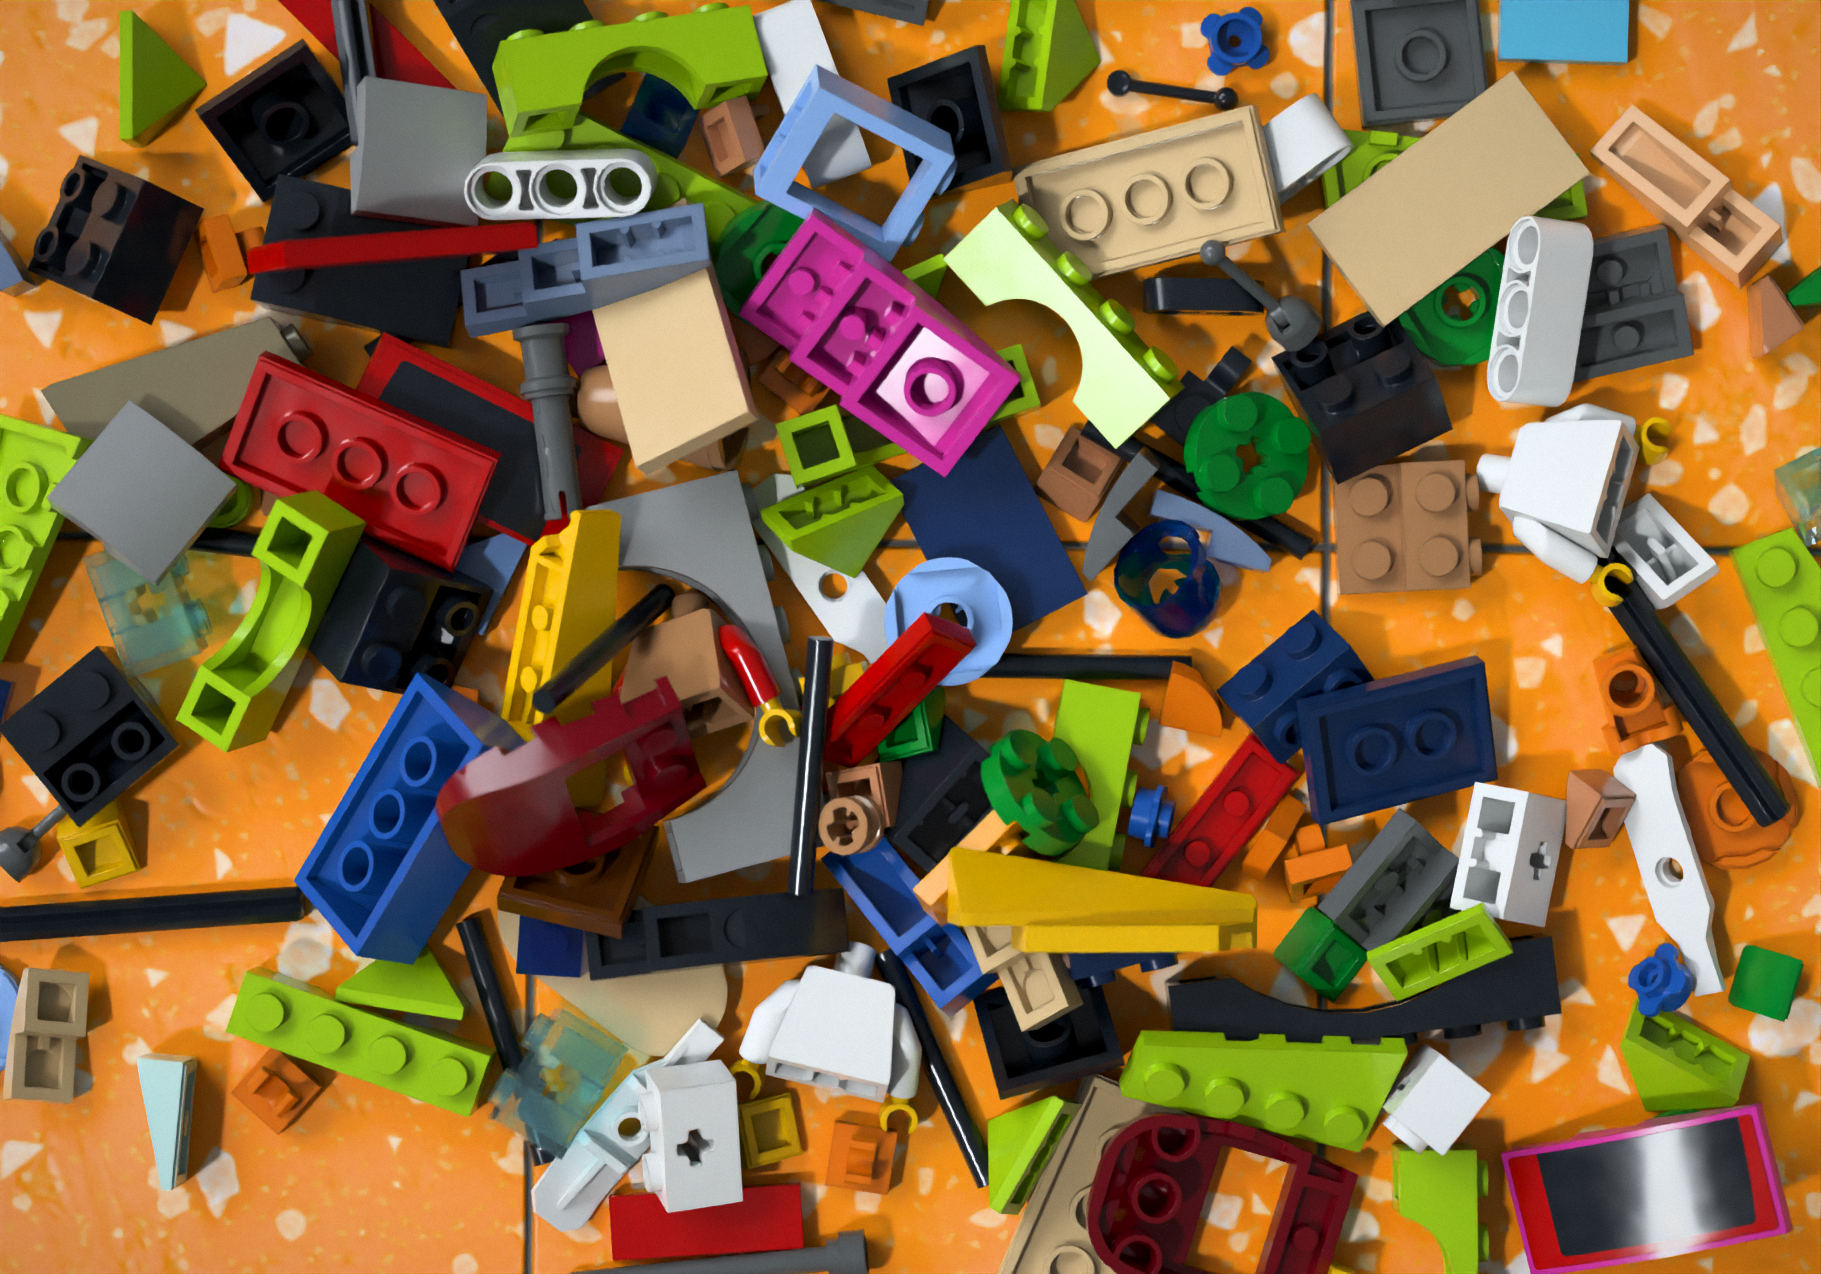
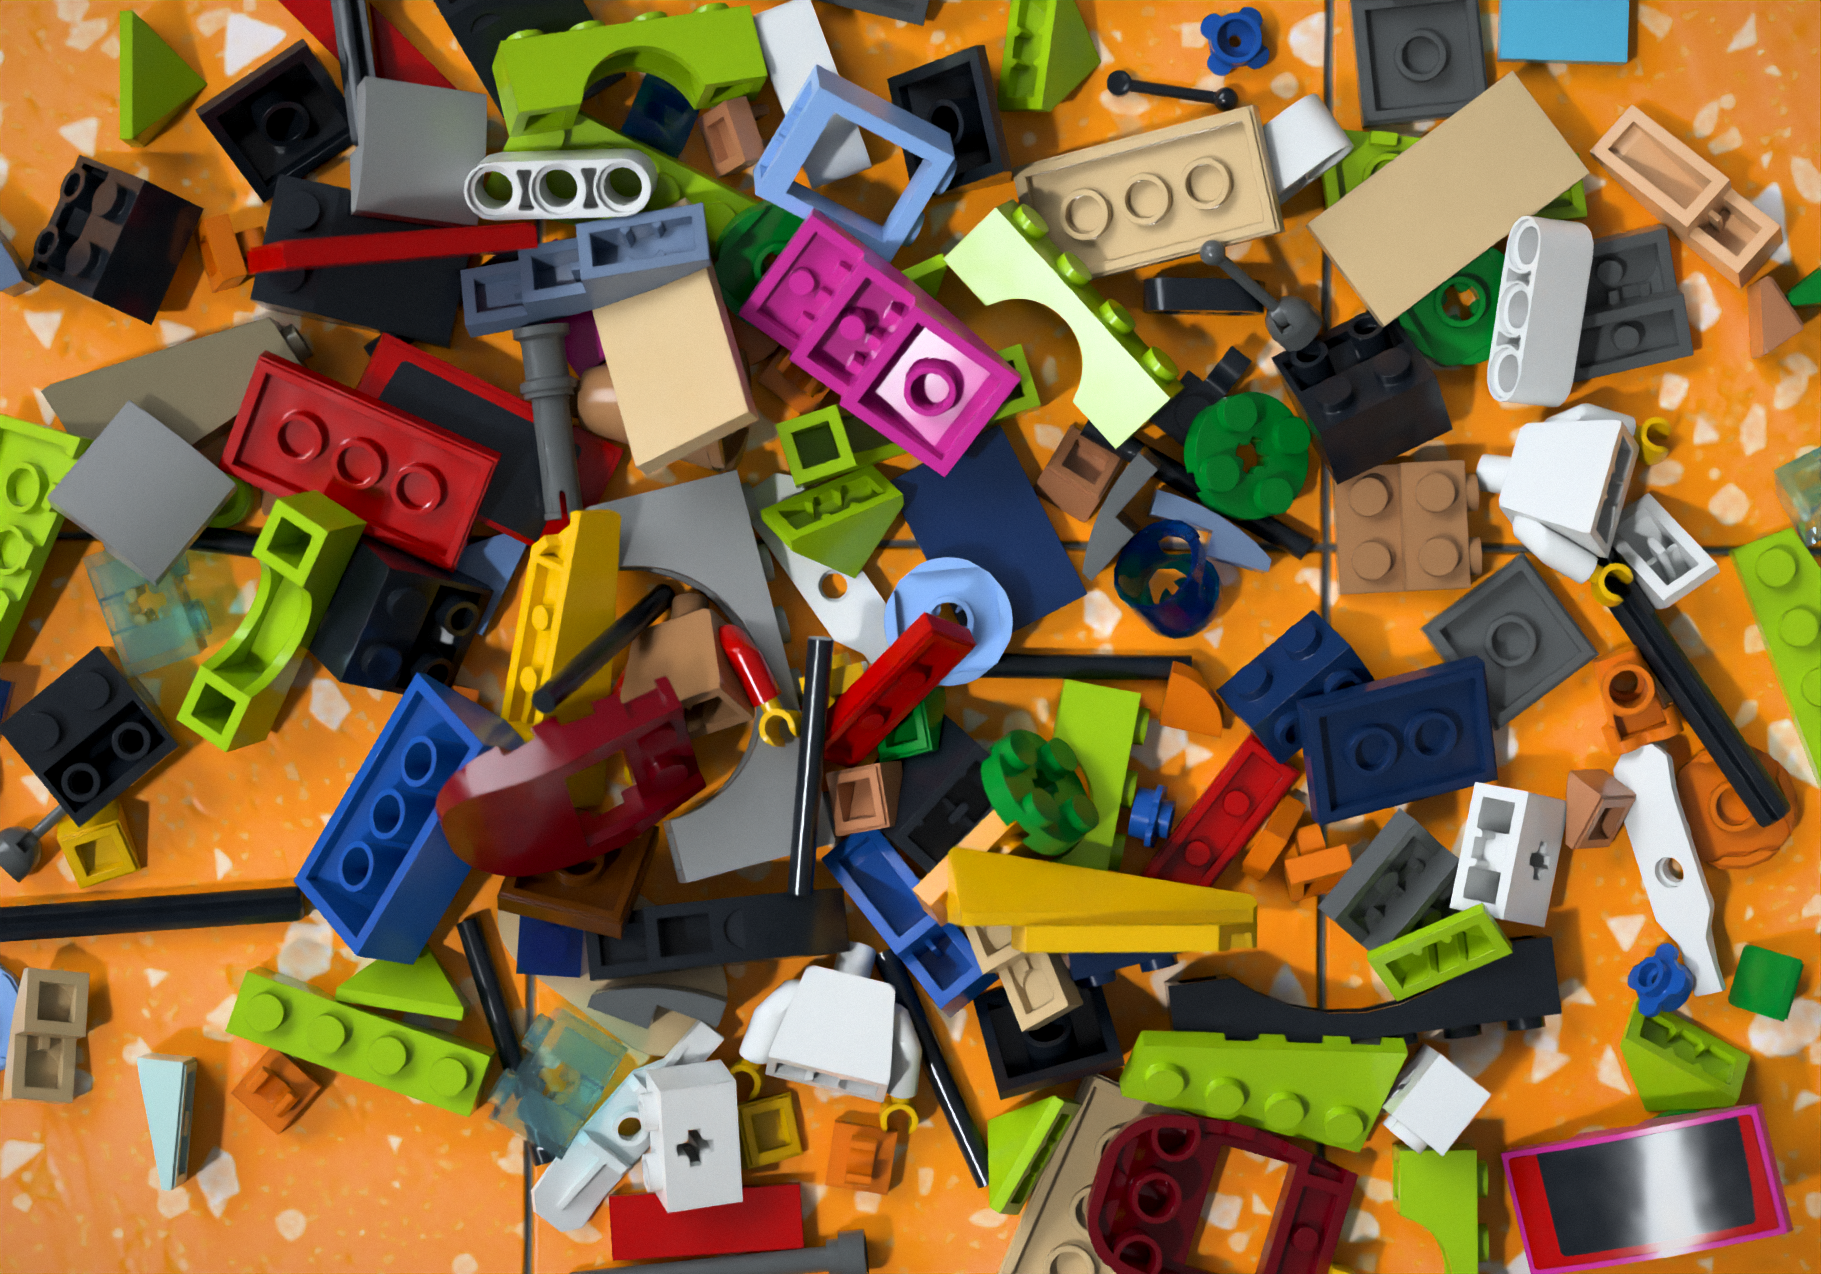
(640, 1002): none -> dark grey slope
(839, 812): medium nougat bush -> none
(1321, 954): green slope -> none
(1518, 633): none -> dark grey tile

